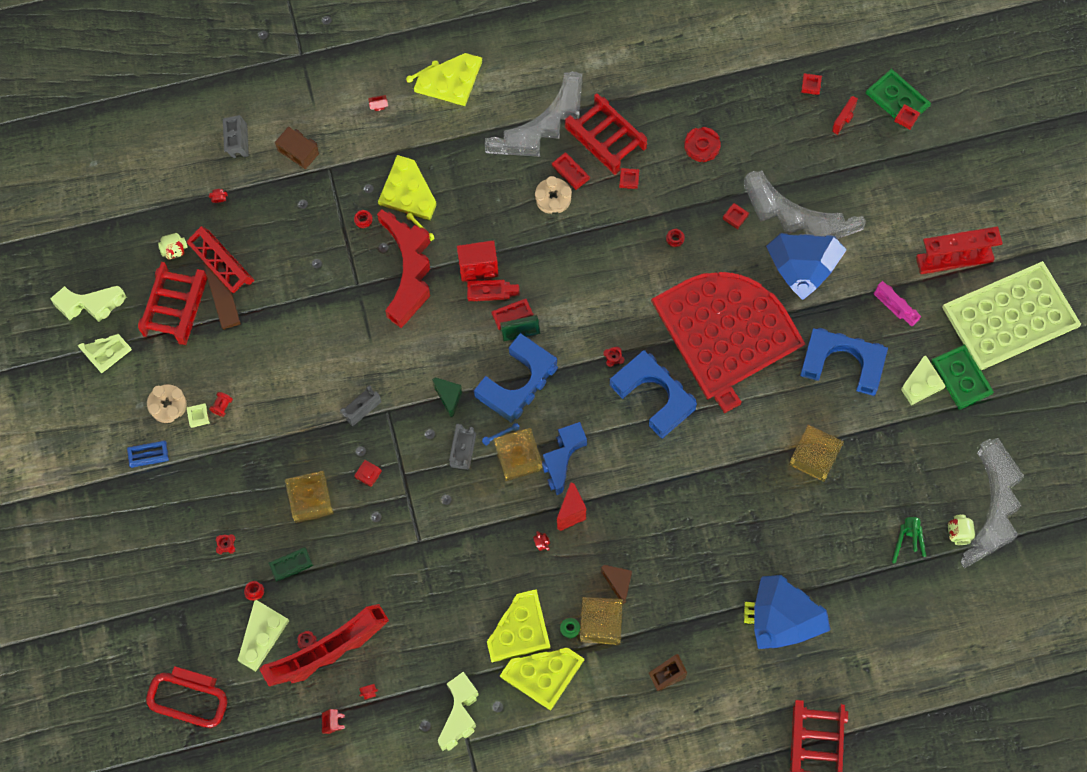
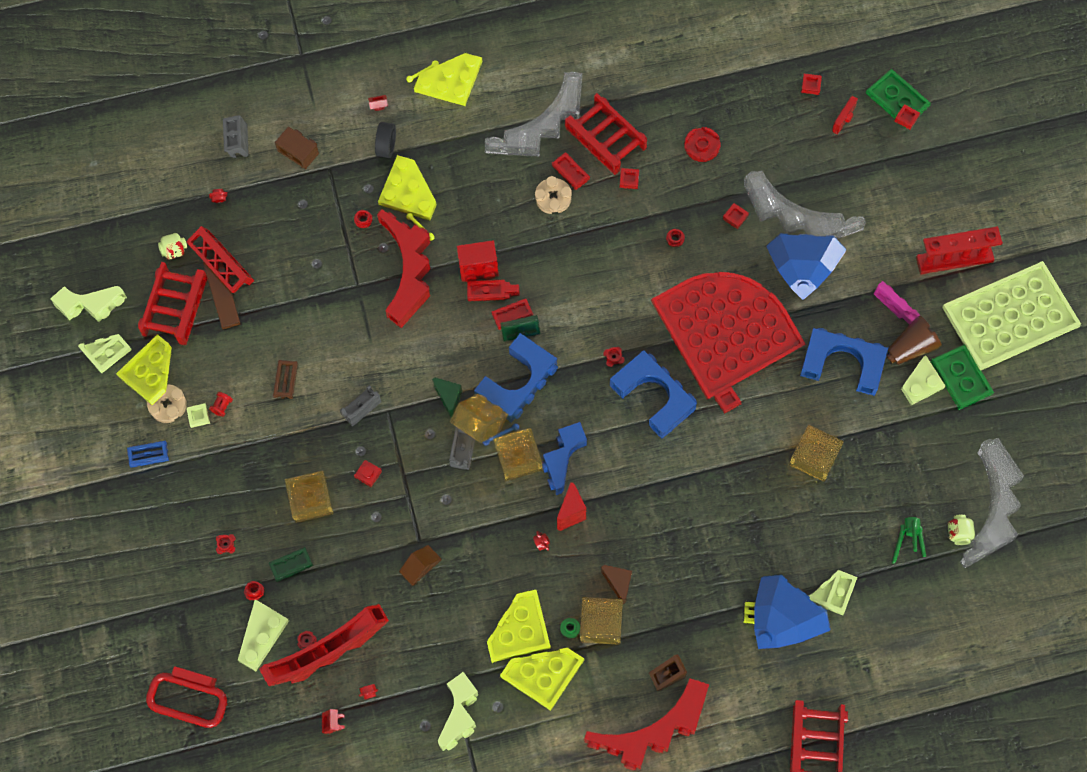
(148, 370): none -> neon yellow plate
(283, 394): none -> reddish brown tile
(385, 139): none -> black tyre
(419, 564): none -> reddish brown slope
(479, 418): none -> clear yellow brick
(633, 745): none -> red arch
(835, 592): none -> yellowish green wing
(913, 342): none -> reddish brown cone

